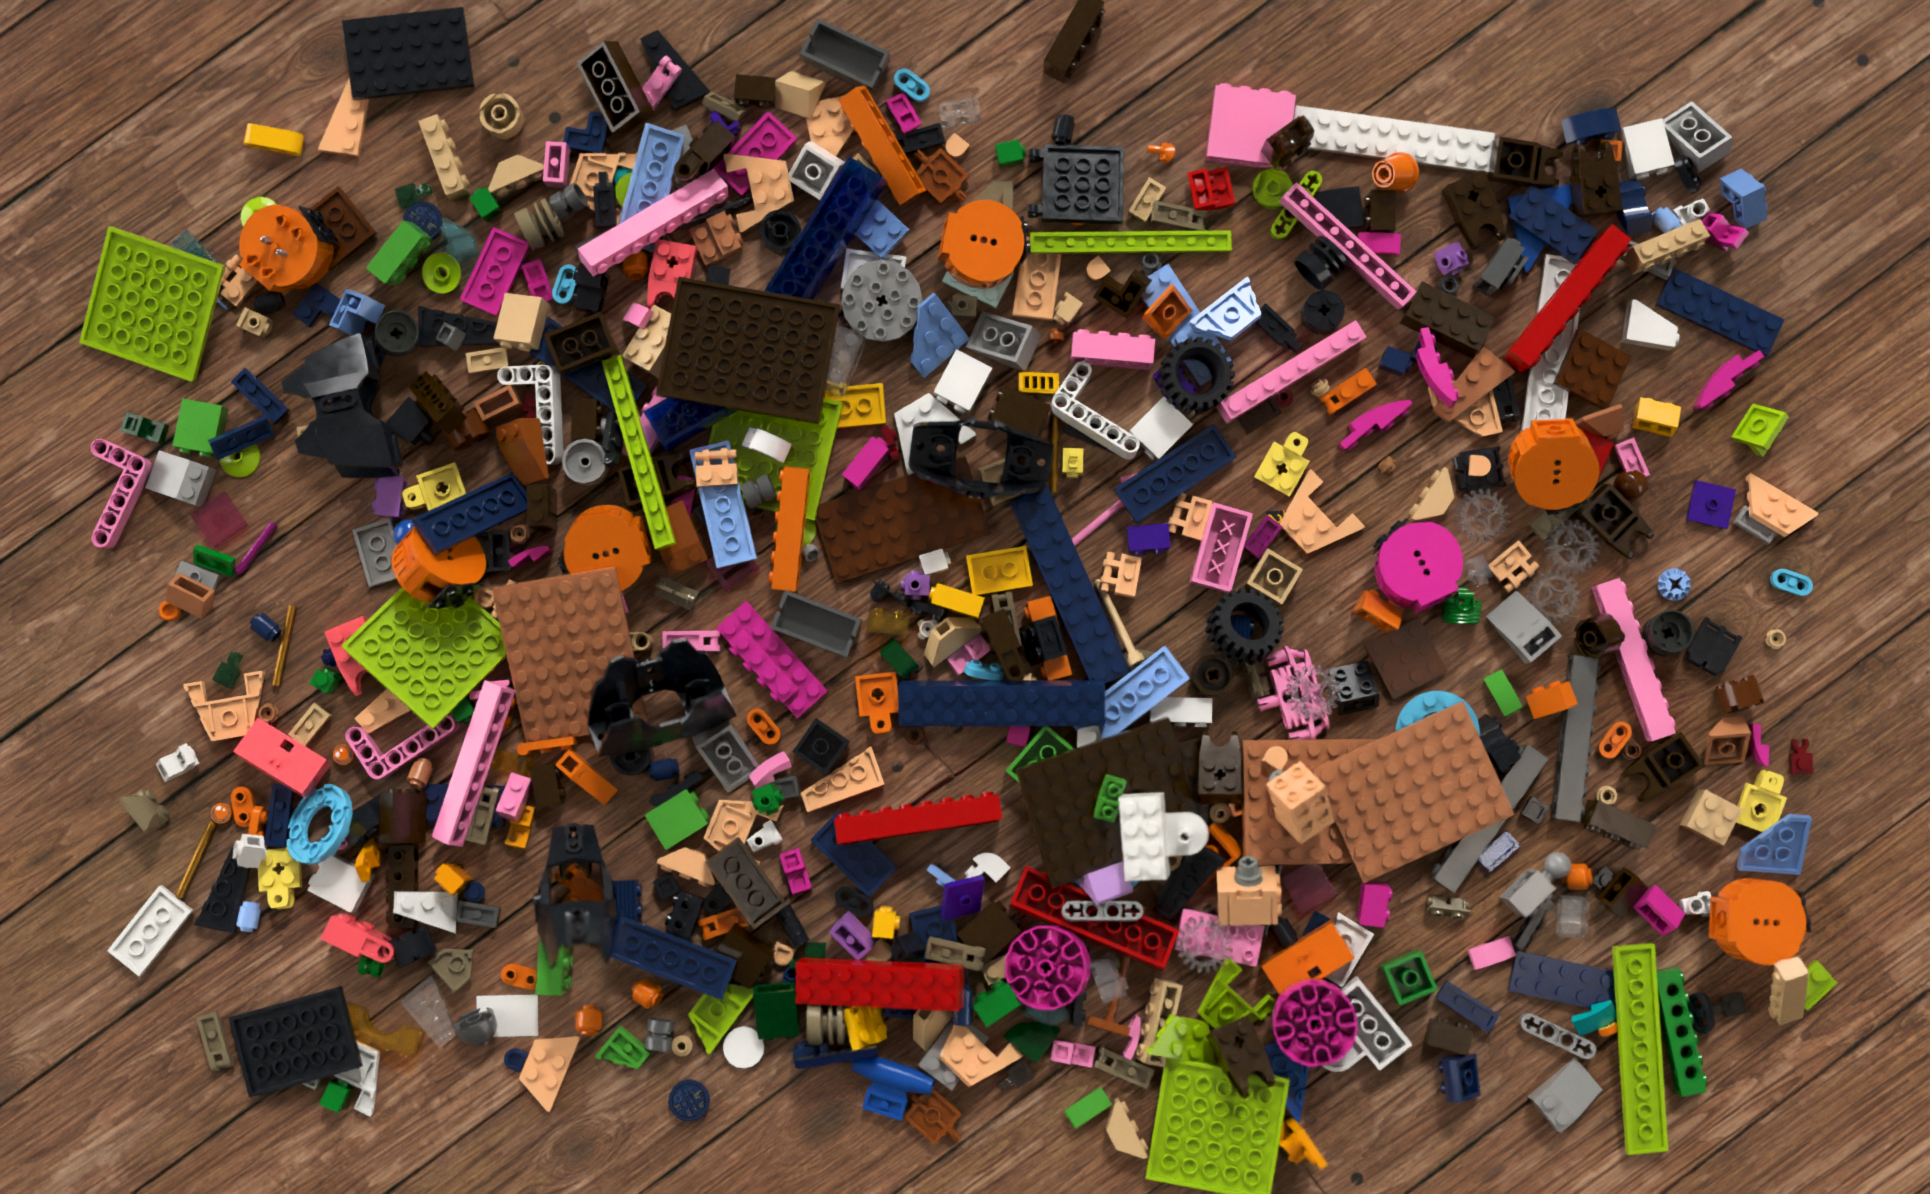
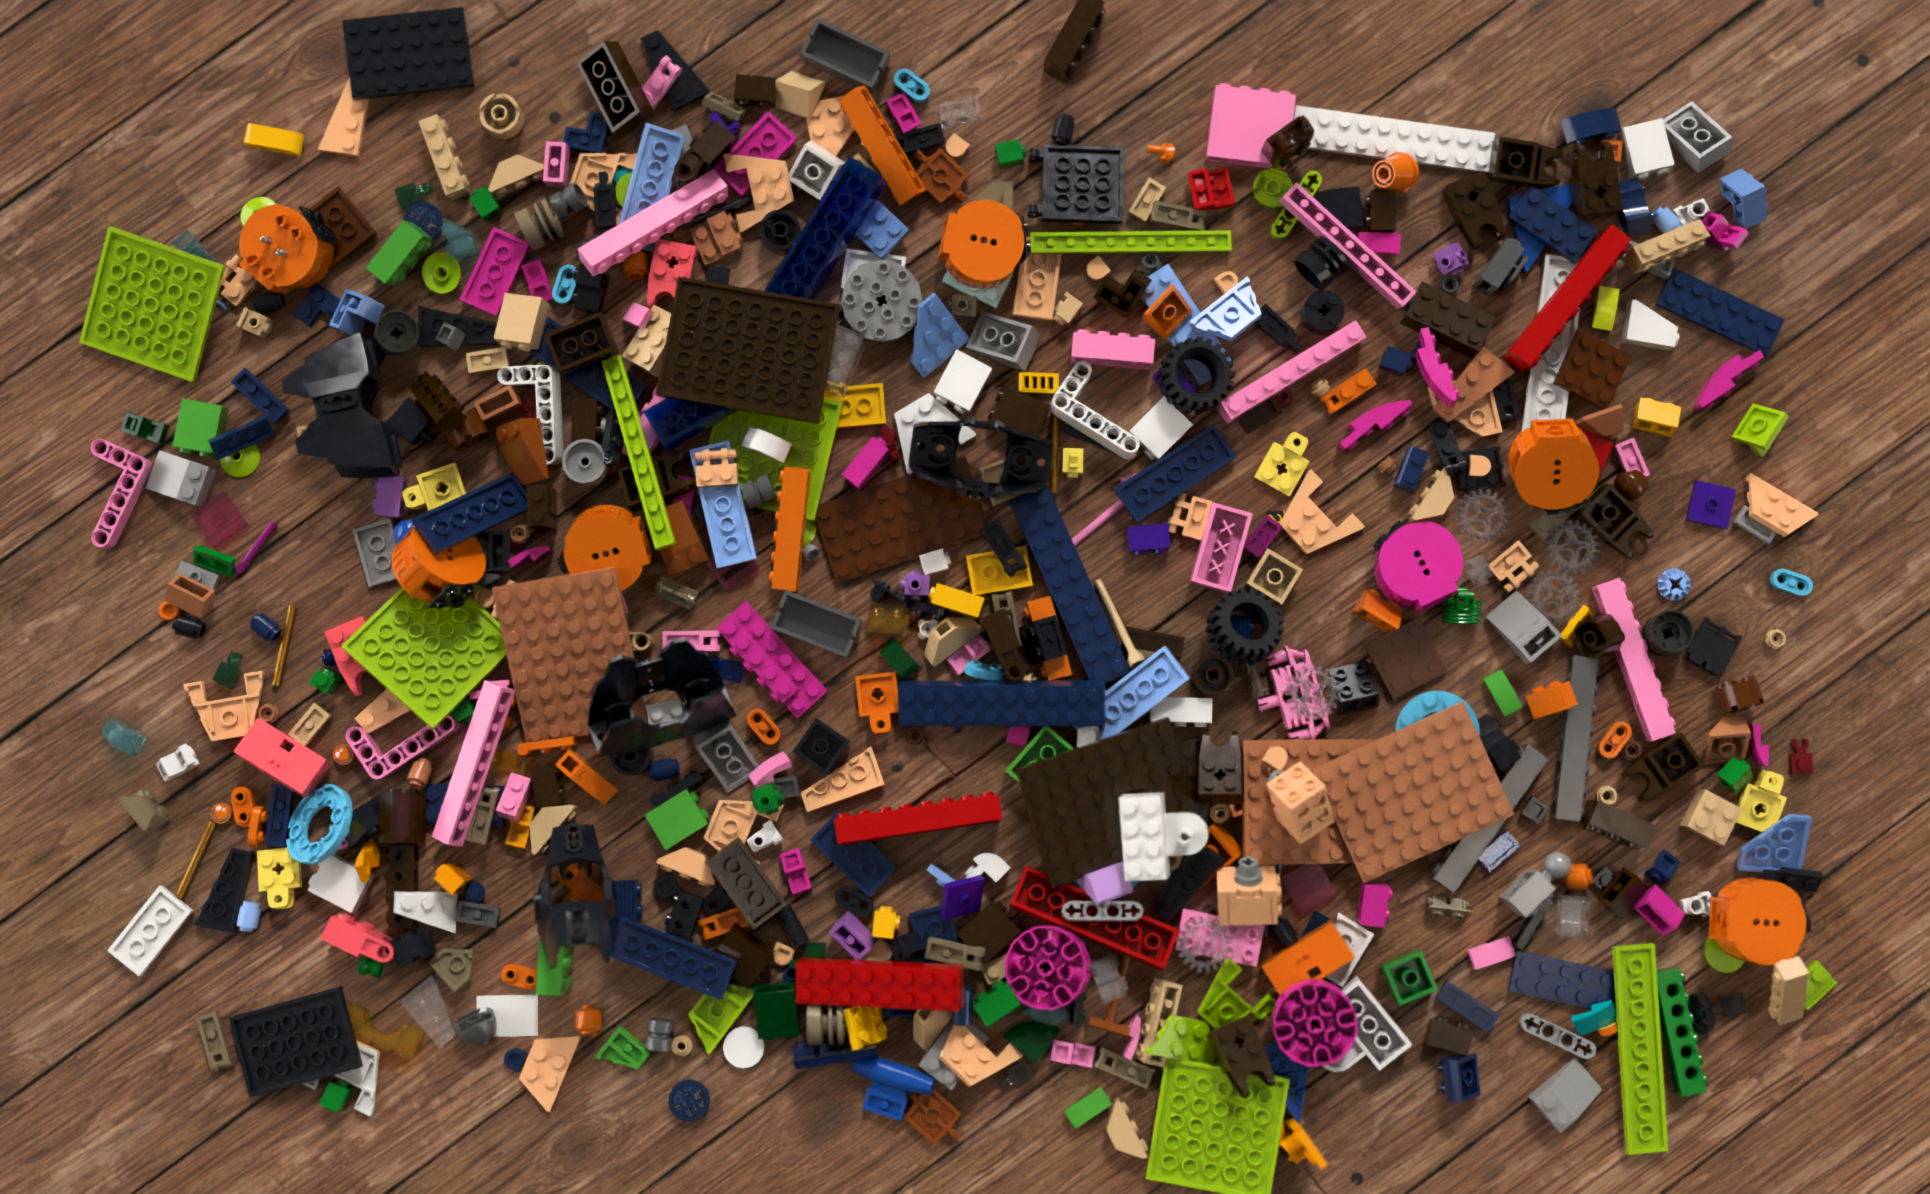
(122, 736): none -> clear light blue slope
(189, 627): none -> black brick
(249, 851): white brick -> none
(490, 579): none -> dark grey slope
(545, 821): none -> tan slope
(646, 993): orange head -> none
(665, 711): none -> white plate
(729, 669): none -> clear blue tile
(1003, 547): none -> black plate
(1055, 336): dark orange hinge -> none
(1108, 798): bright green slope -> none
(1127, 574): light nougat plate -> none
(1154, 641): none -> dark brown plate
(1226, 281): none -> light nougat tile
(1411, 469): none -> dark blue brick
(1447, 446): none -> black plate
(1568, 633): none -> yellow plate
(1605, 308): none -> neon yellow slope
(1662, 868): none -> dark blue bracket
(1684, 168): black plate -> none
(1719, 959): none -> lime tile
(1735, 774): none -> green brick
(1795, 878): none -> black hinge

